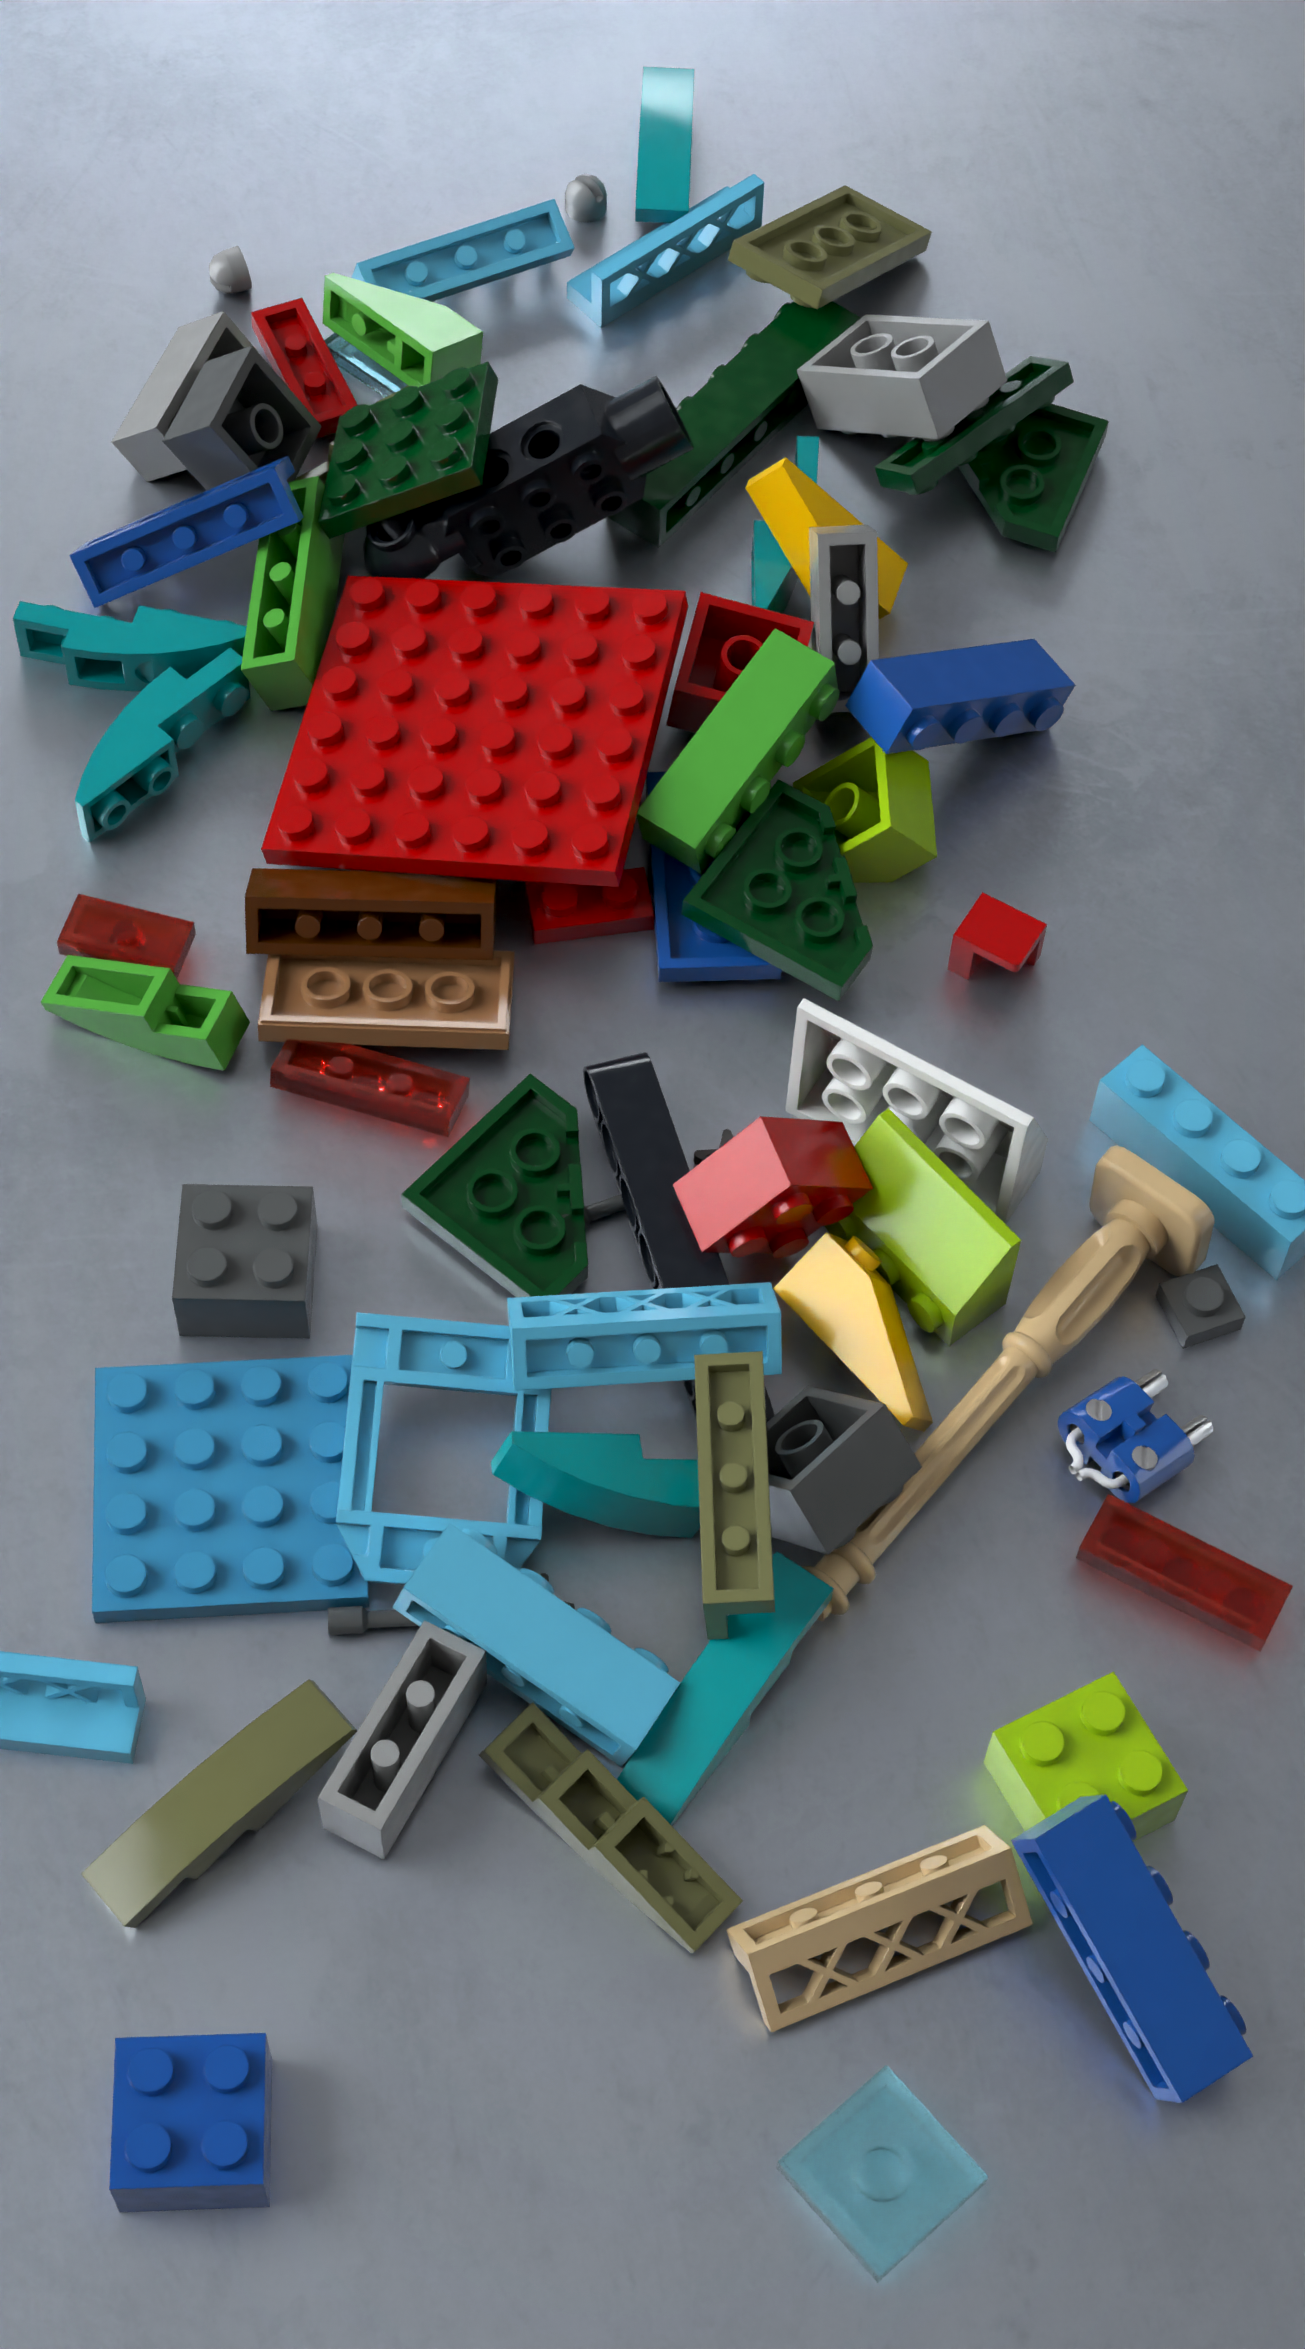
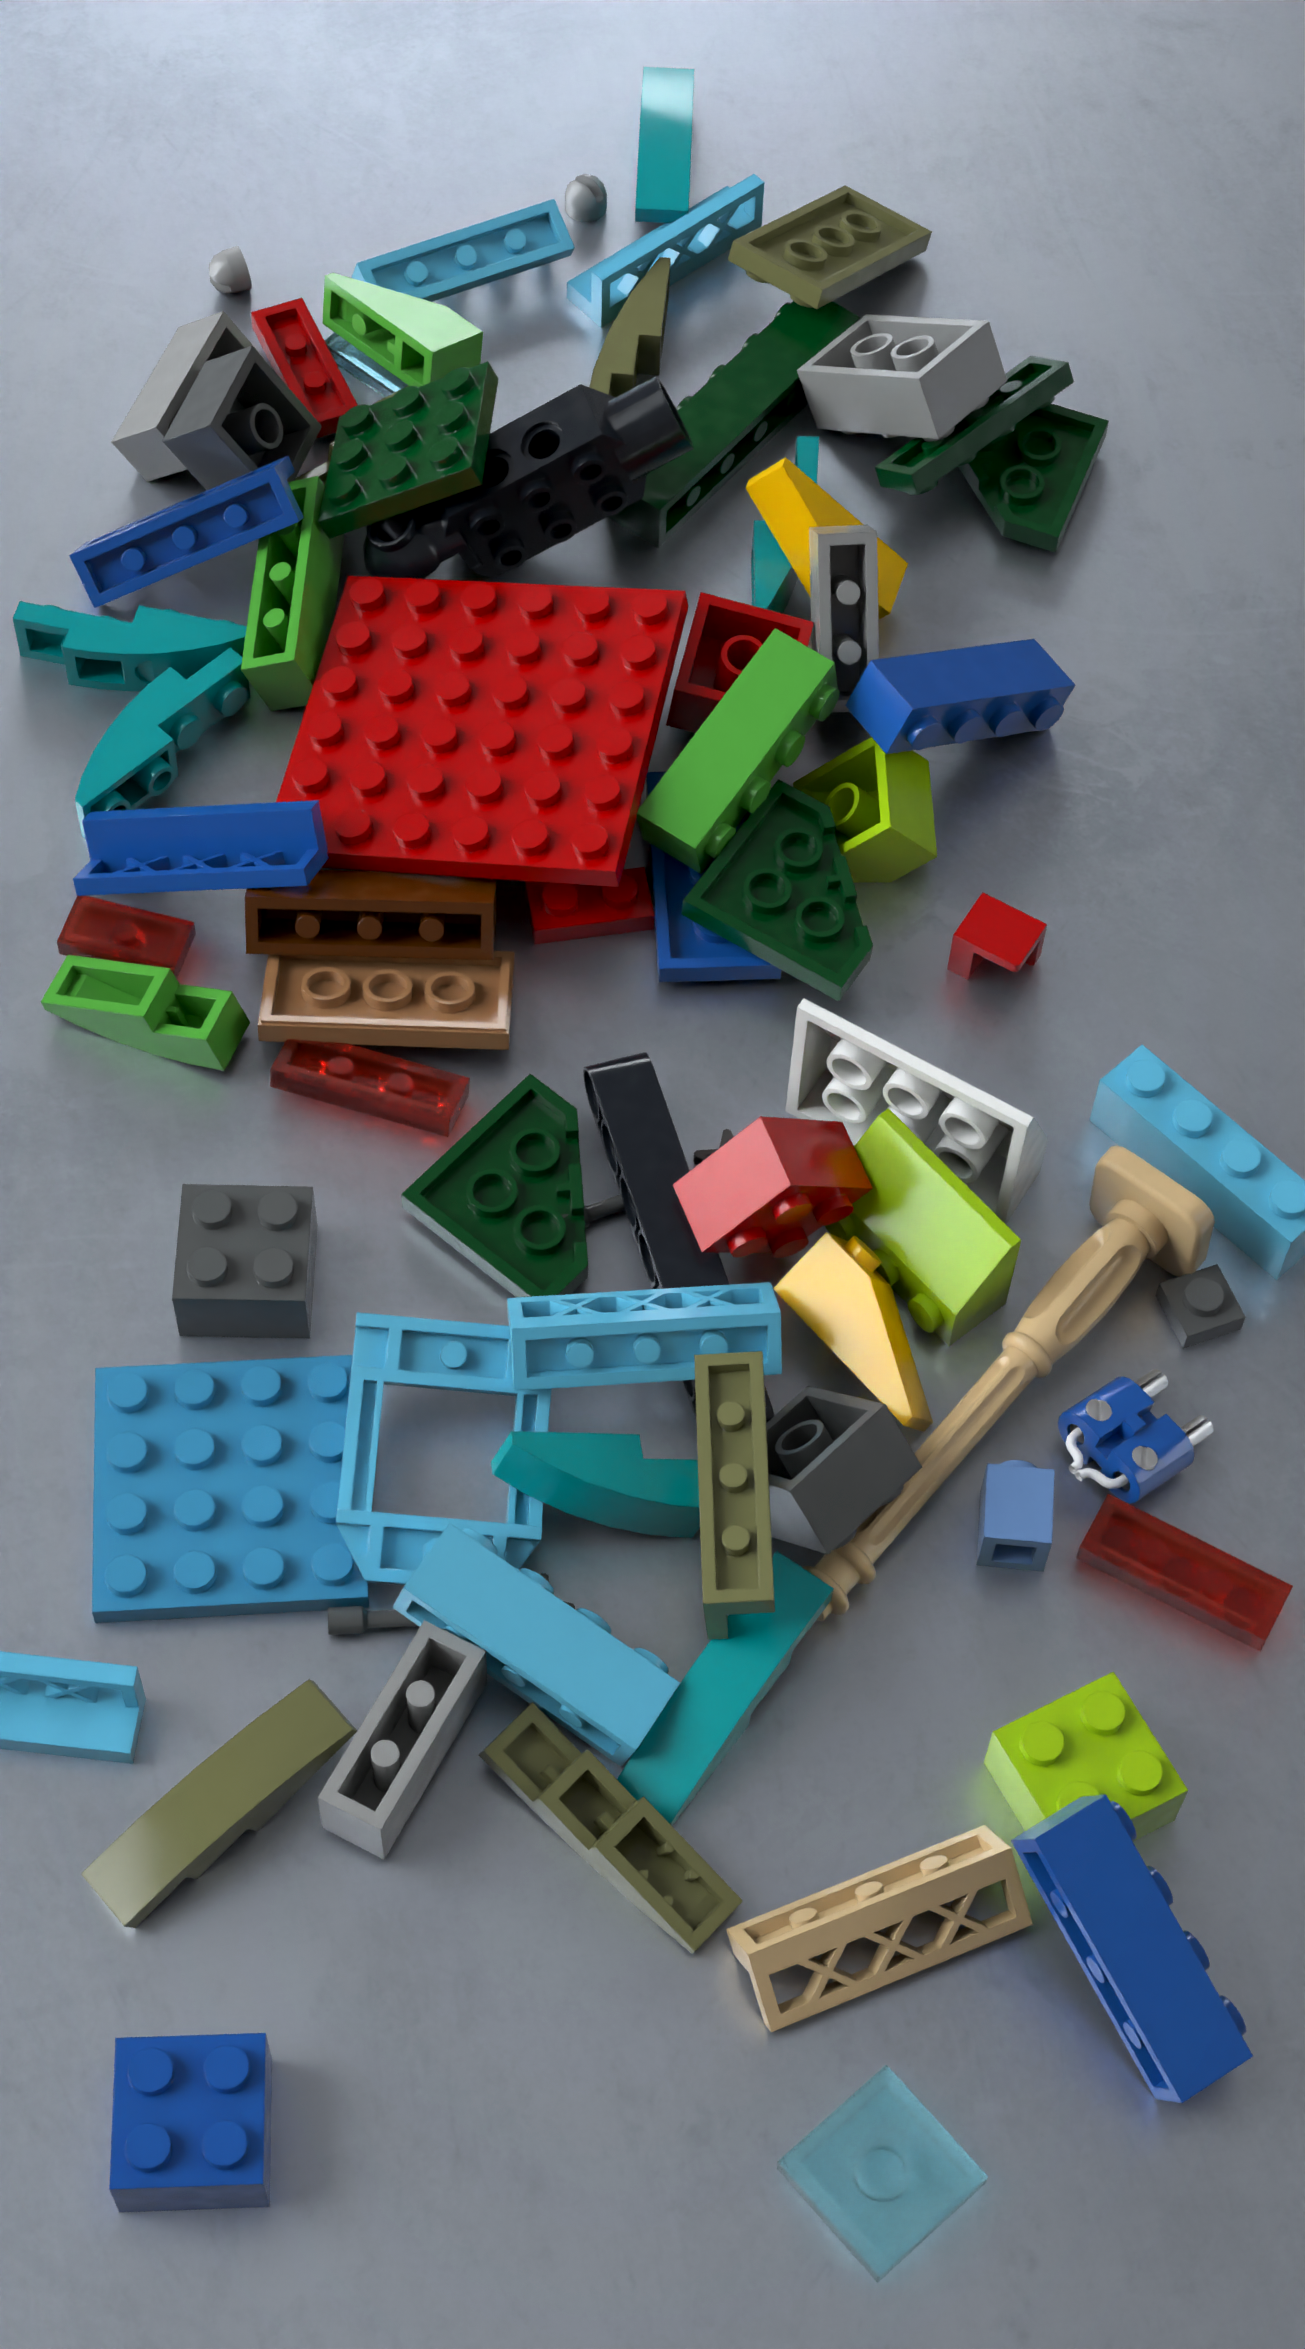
(202, 848): none -> blue fence
(636, 335): none -> olive slope
(1015, 1516): none -> medium blue brick

